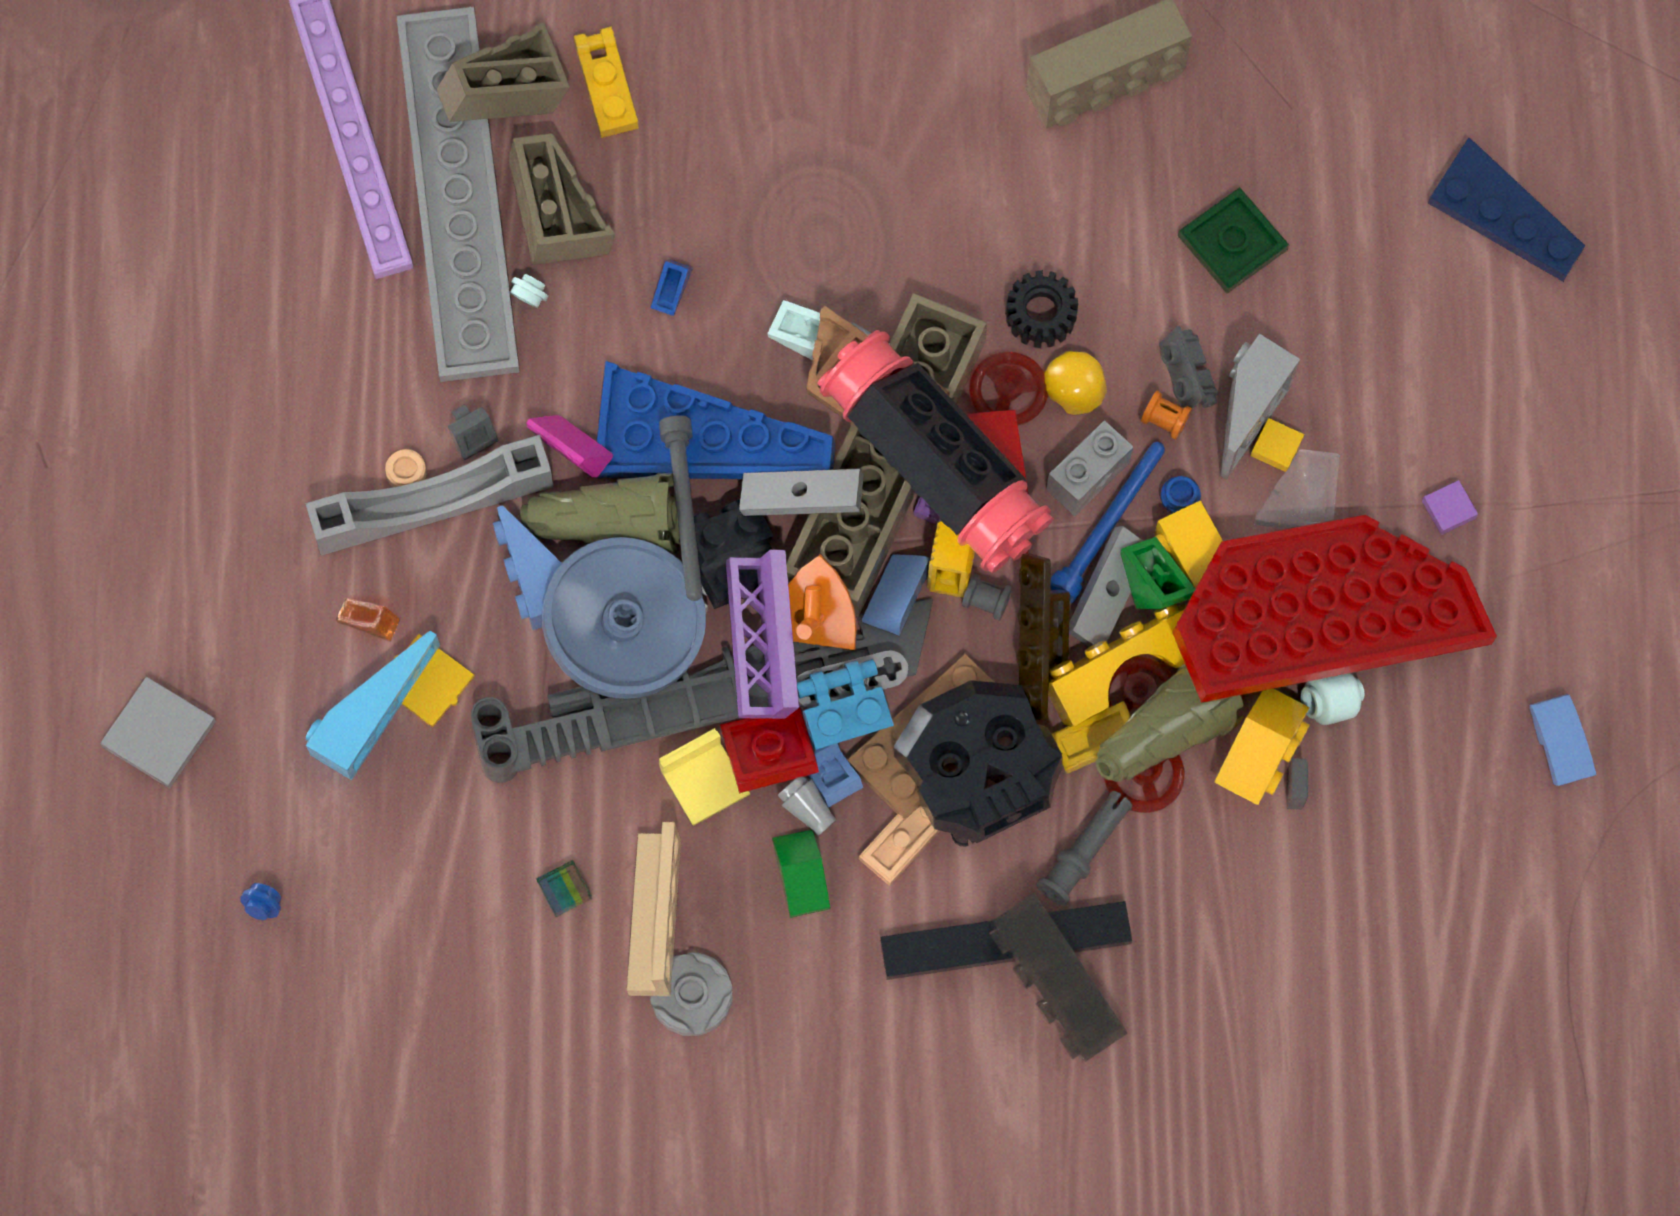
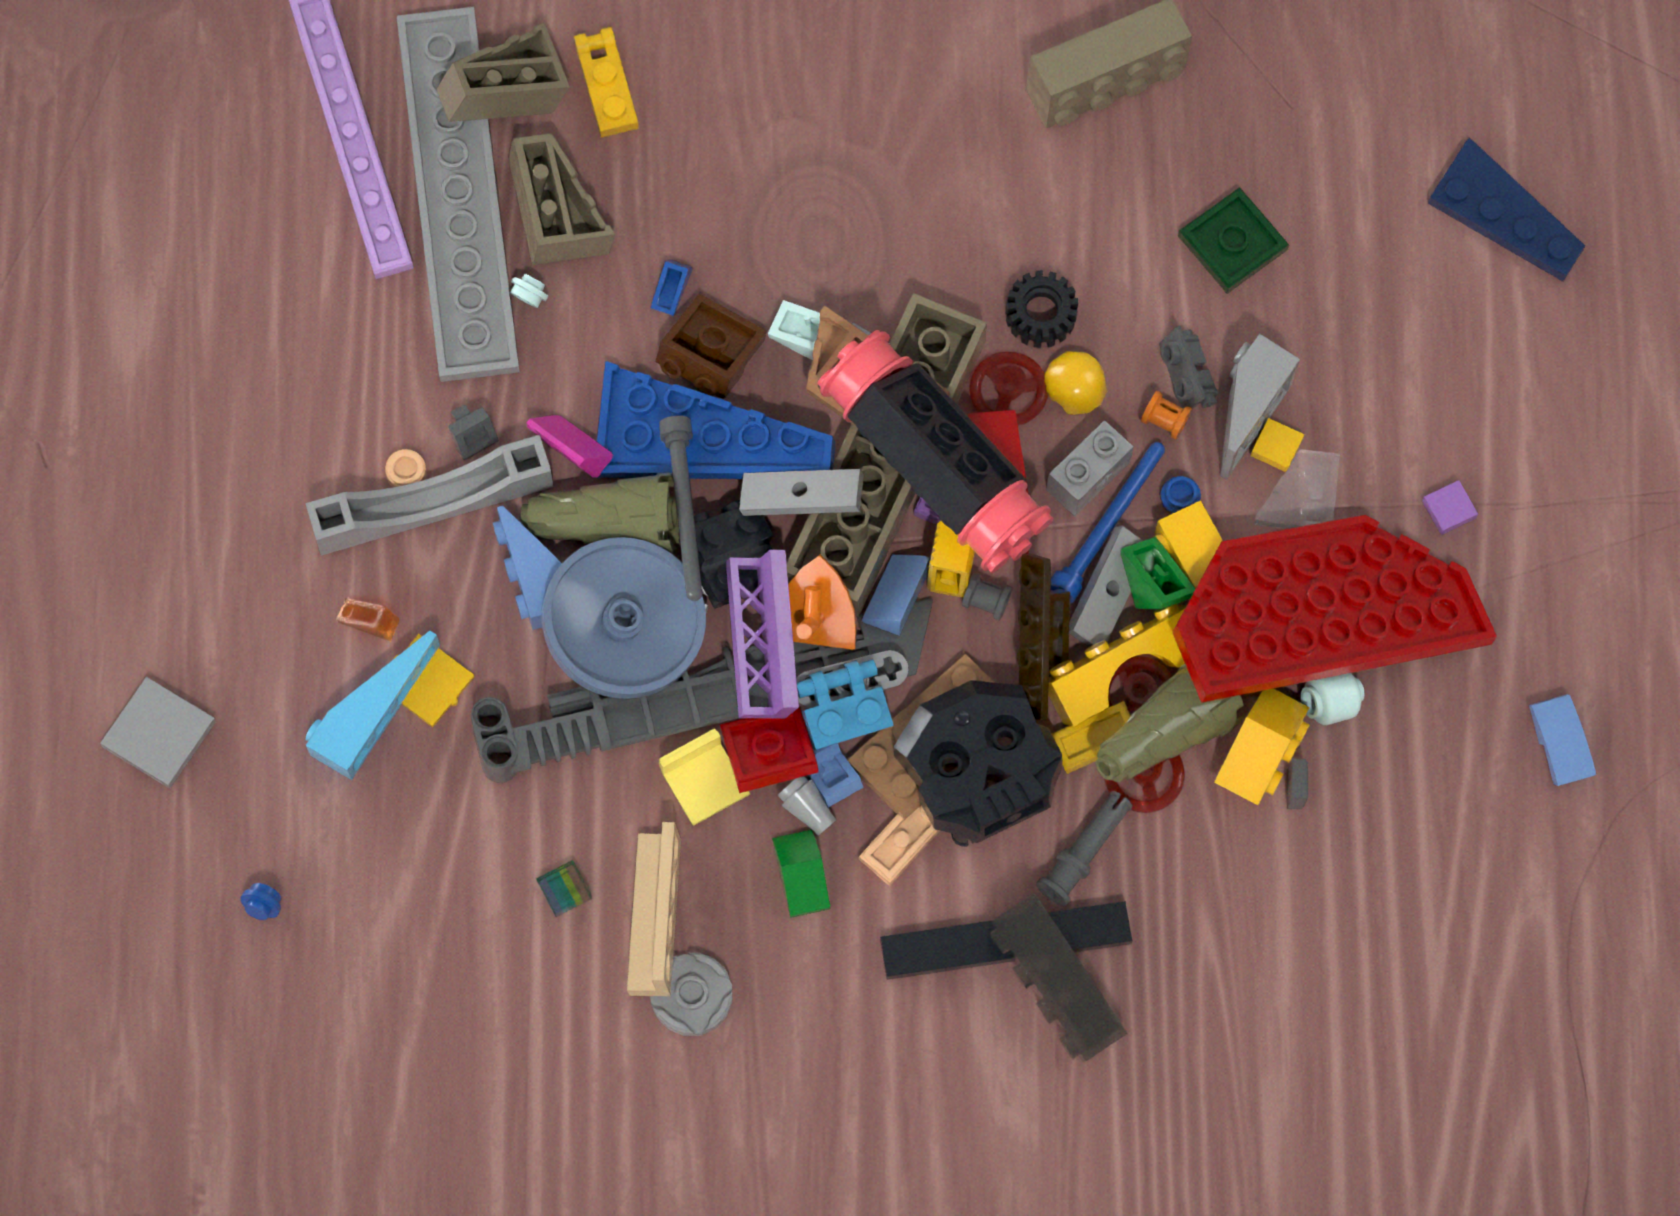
(709, 347): none -> reddish brown plate

